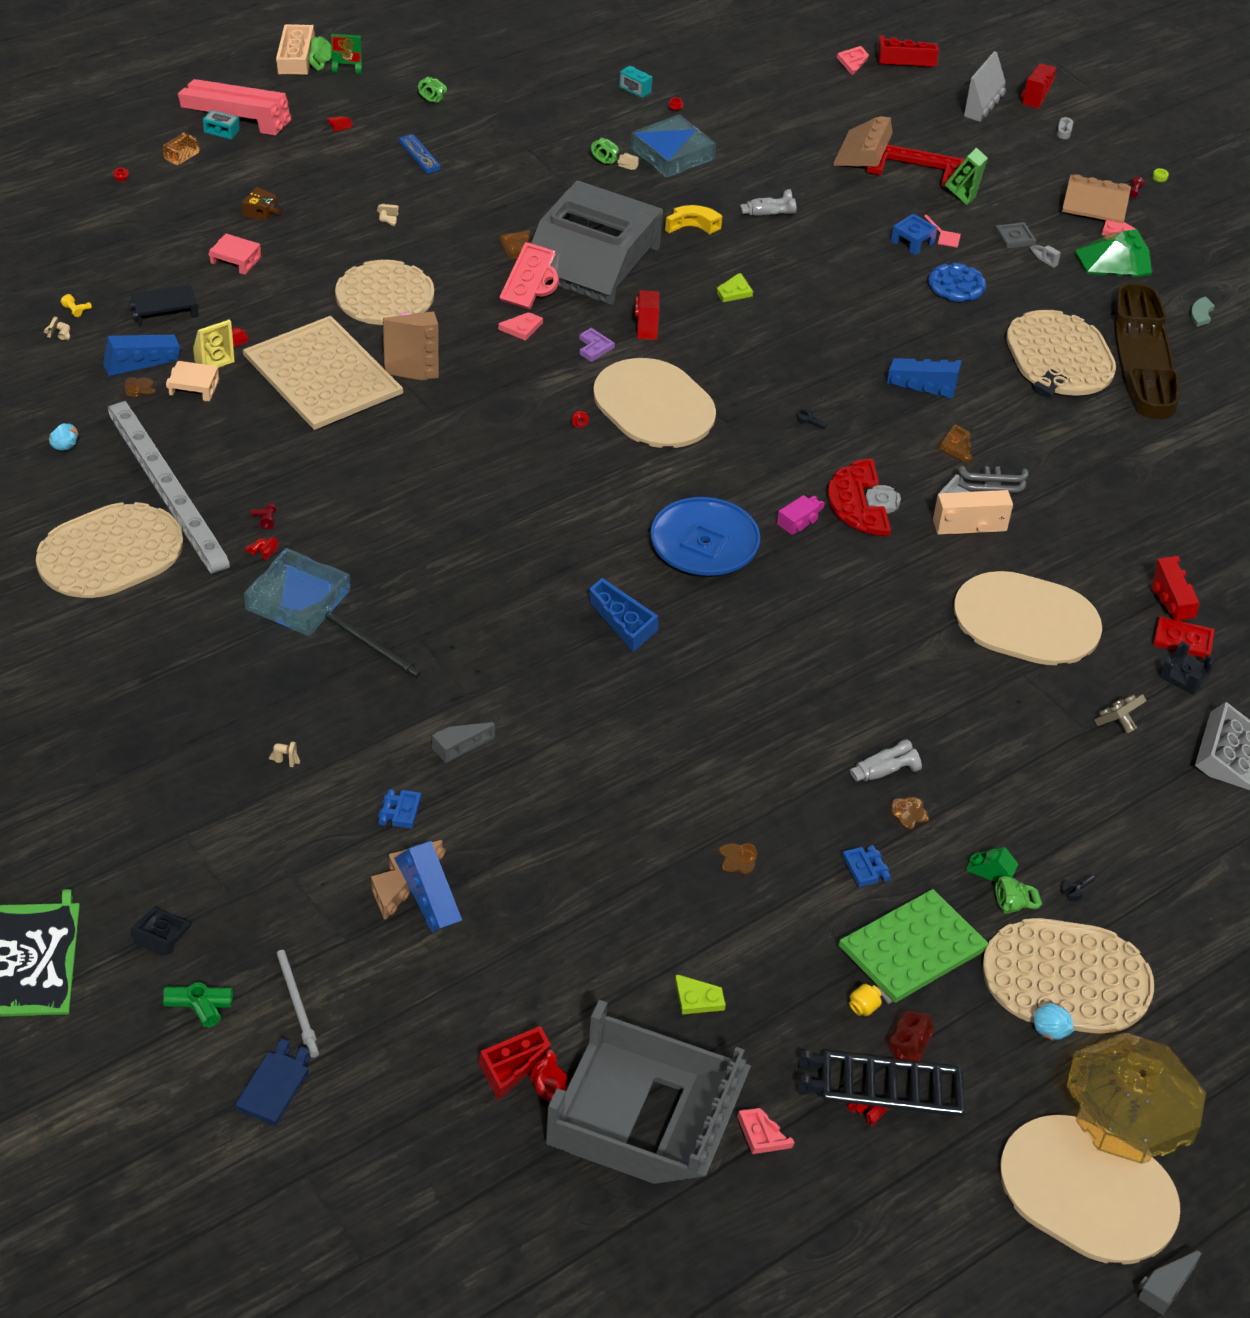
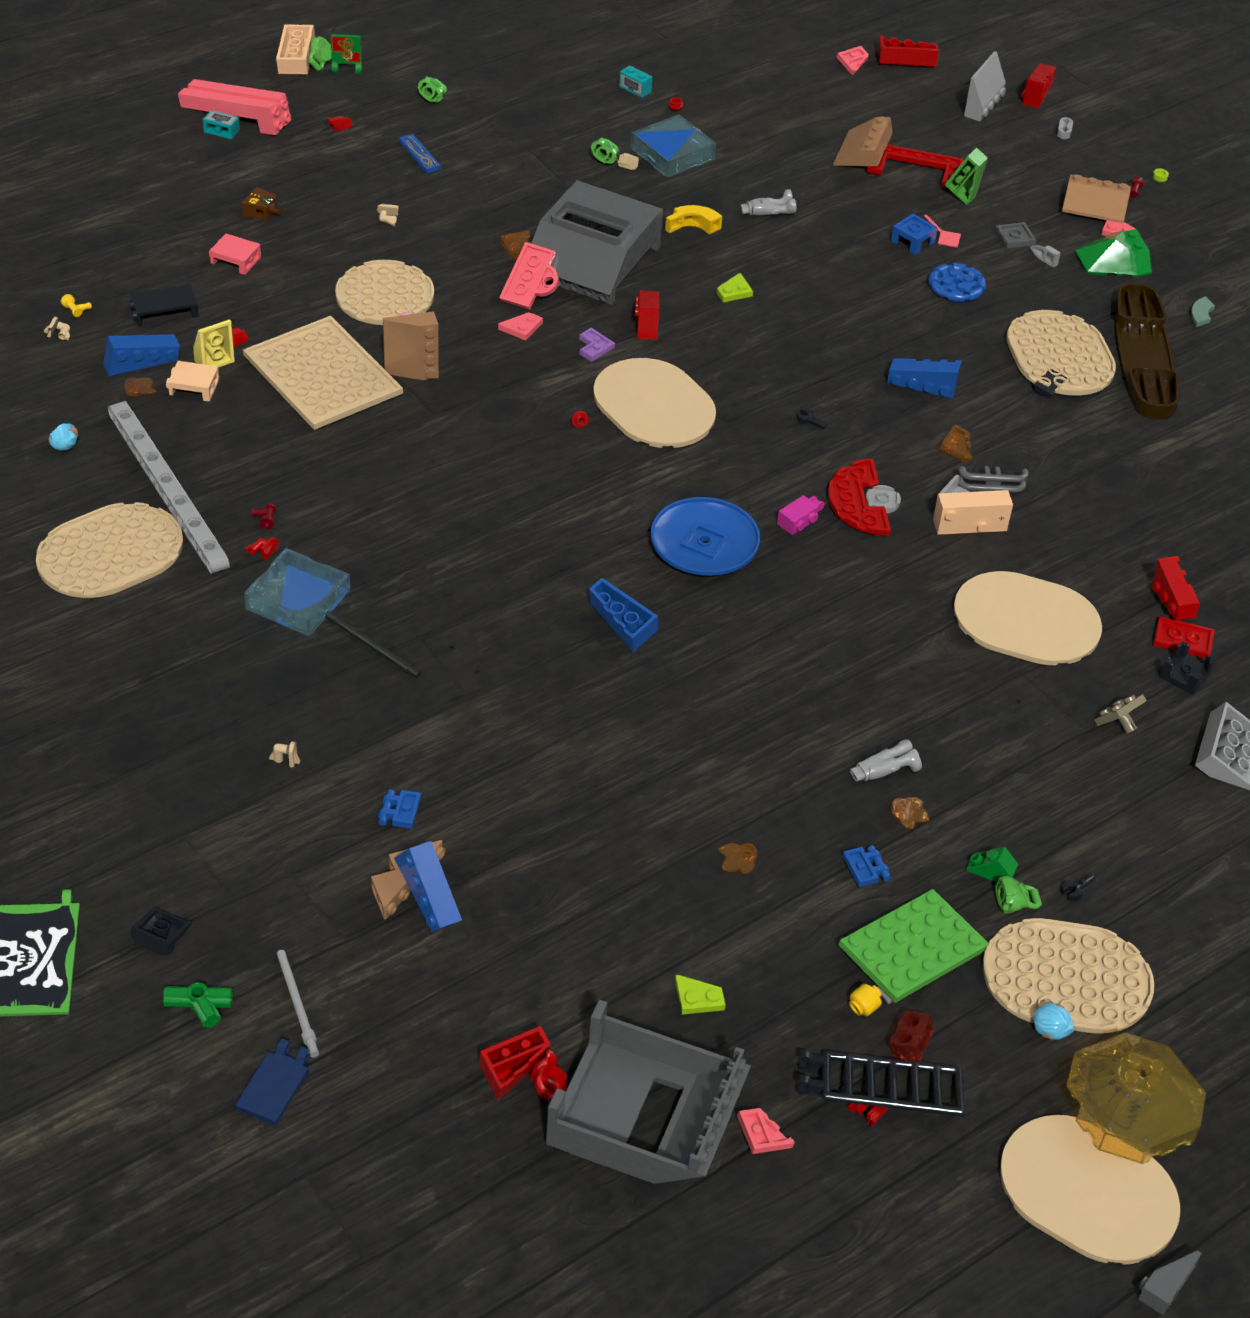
(120, 174): red plate -> none
(181, 148): clear orange panel -> none
(460, 739): dark grey slope -> none

